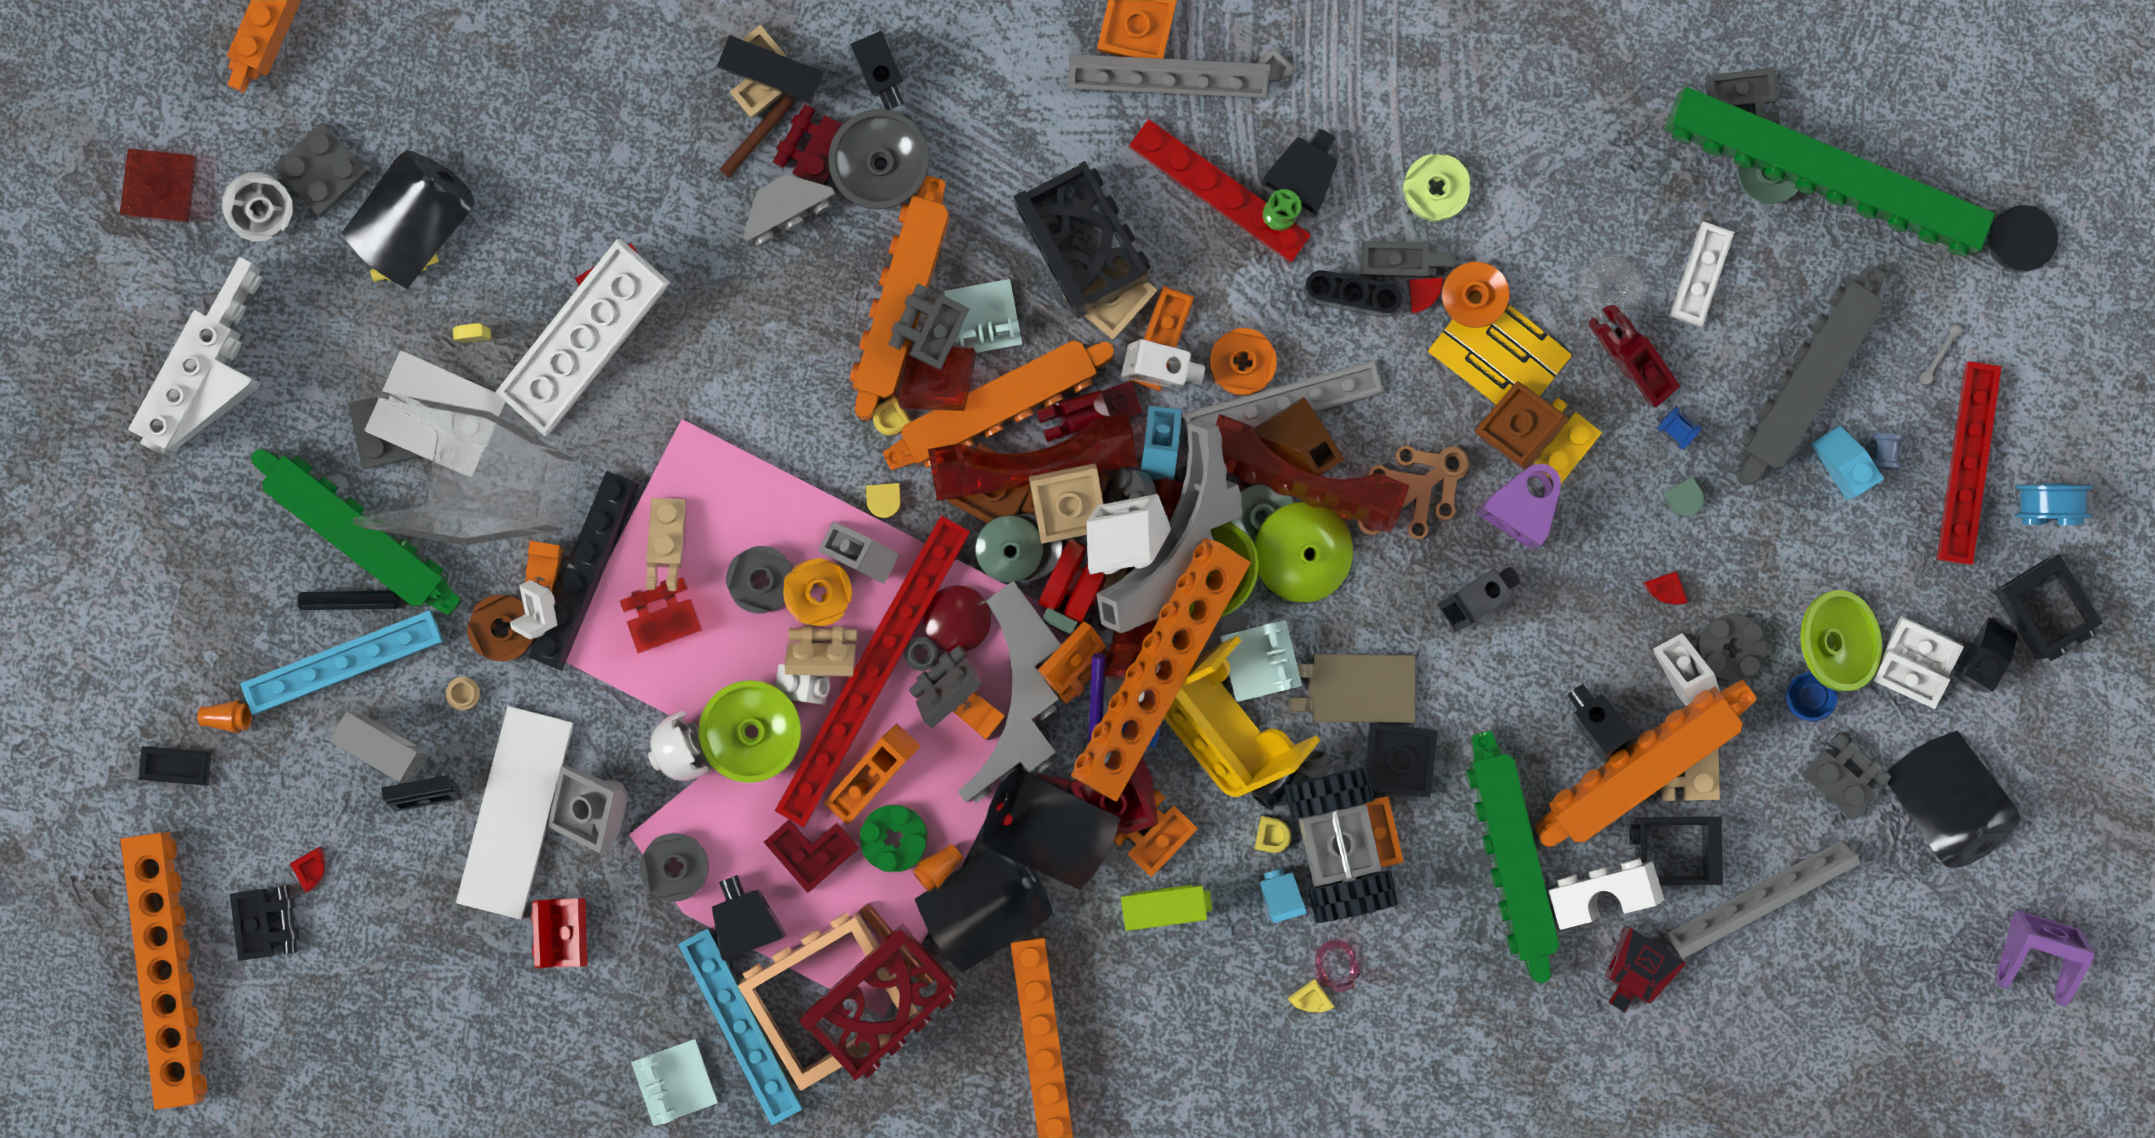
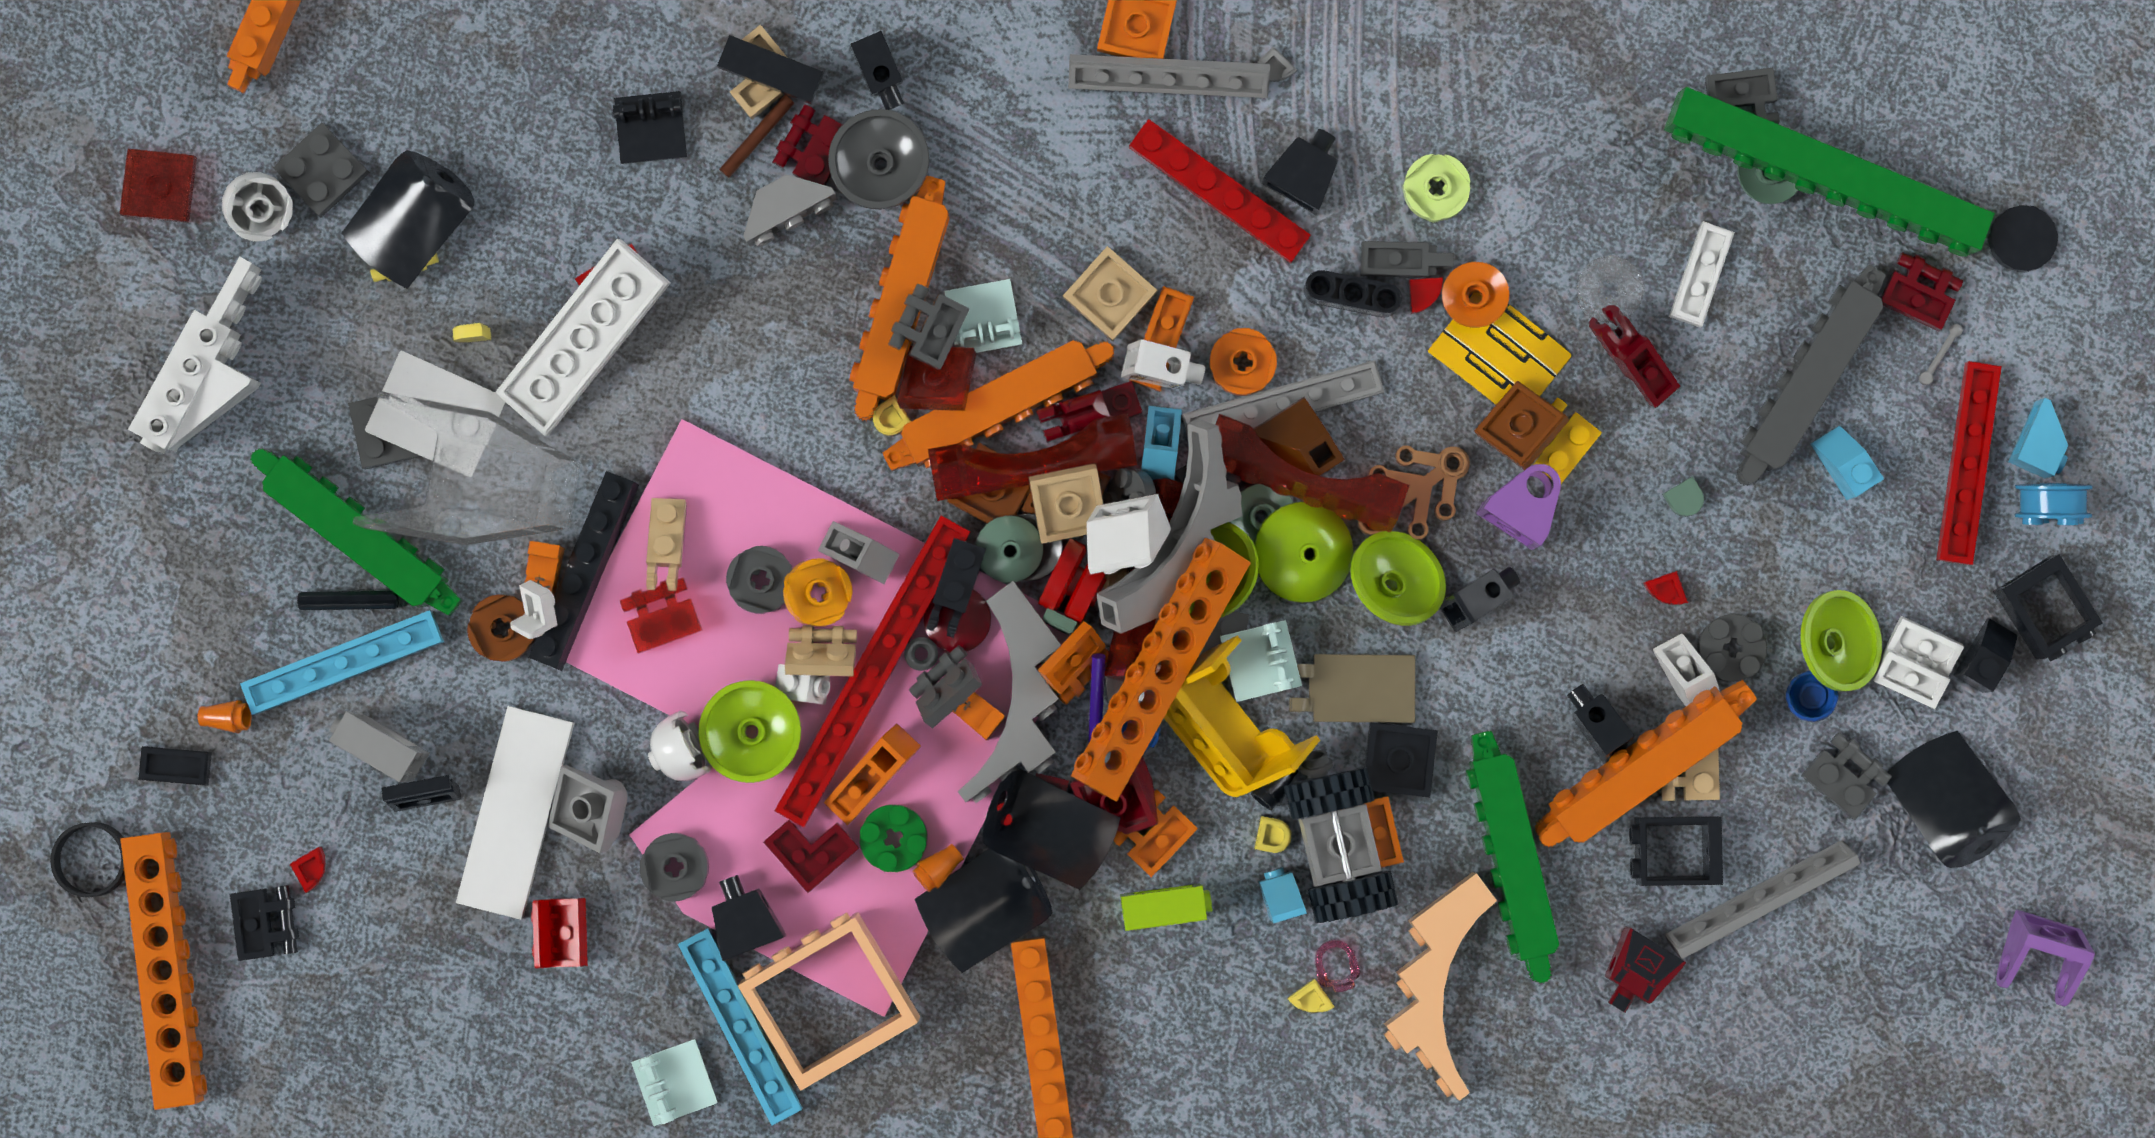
(56, 865): none -> black tyre
(463, 693): tan plate -> none
(650, 127): none -> black hinge
(883, 499): light yellow tile -> none
(884, 931): copper bar -> none
(889, 956): dark red fence -> none
(956, 583): none -> black hinge
(1071, 282): black fence -> none
(1283, 201): bright green wheel -> none
(1409, 571): none -> lime dish
(1424, 977): none -> light nougat arch
(1633, 885): white arch -> none
(1679, 428): blue bush -> none
(1887, 451): sand blue bush -> none
(1917, 300): none -> dark red plate
(2041, 442): none -> medium azure slope

